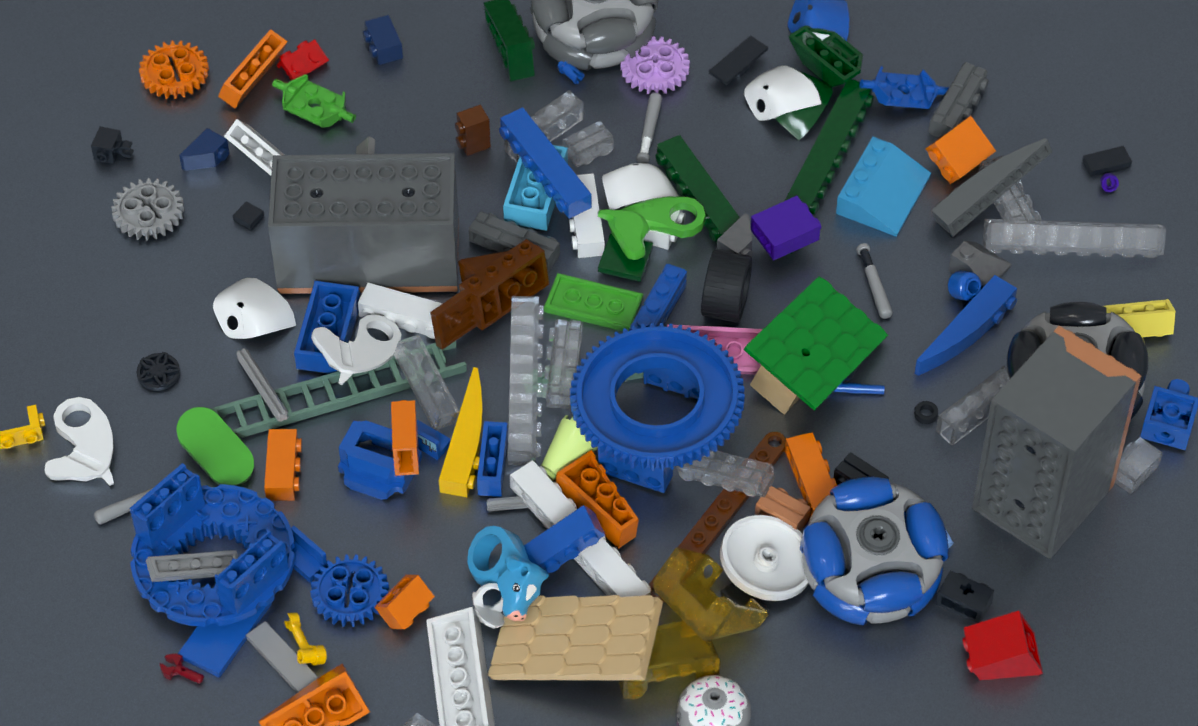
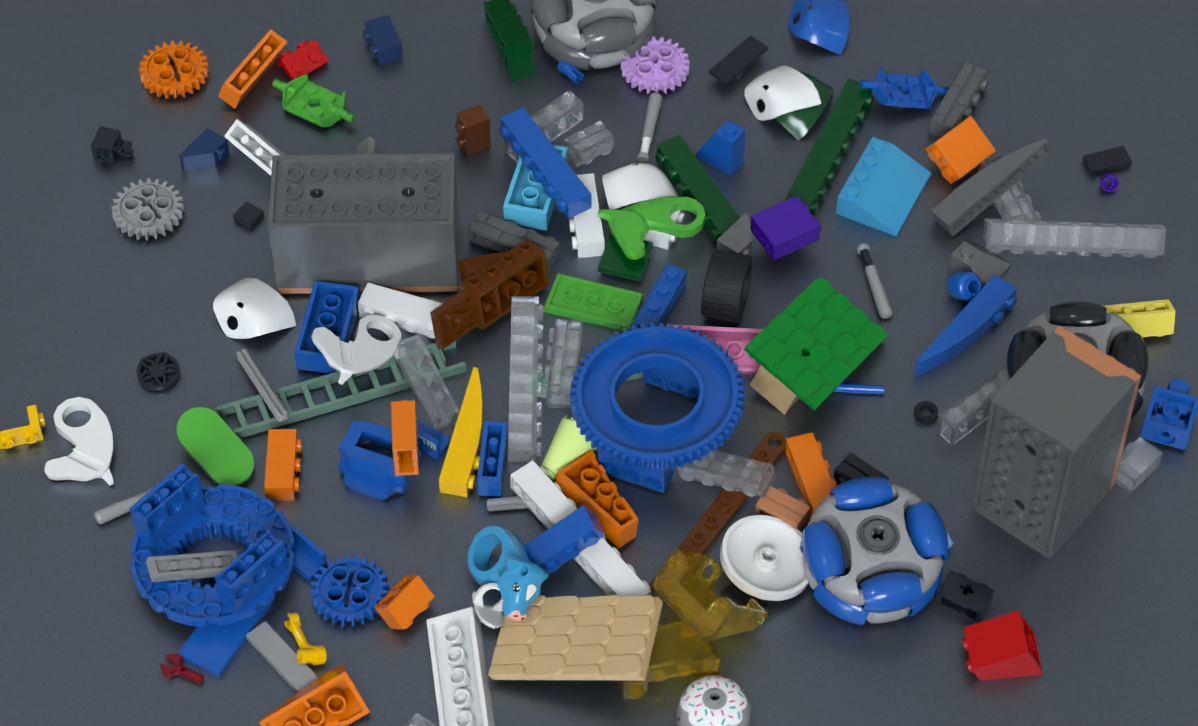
(725, 148): none -> blue slope
(827, 54): dark green wedge -> none

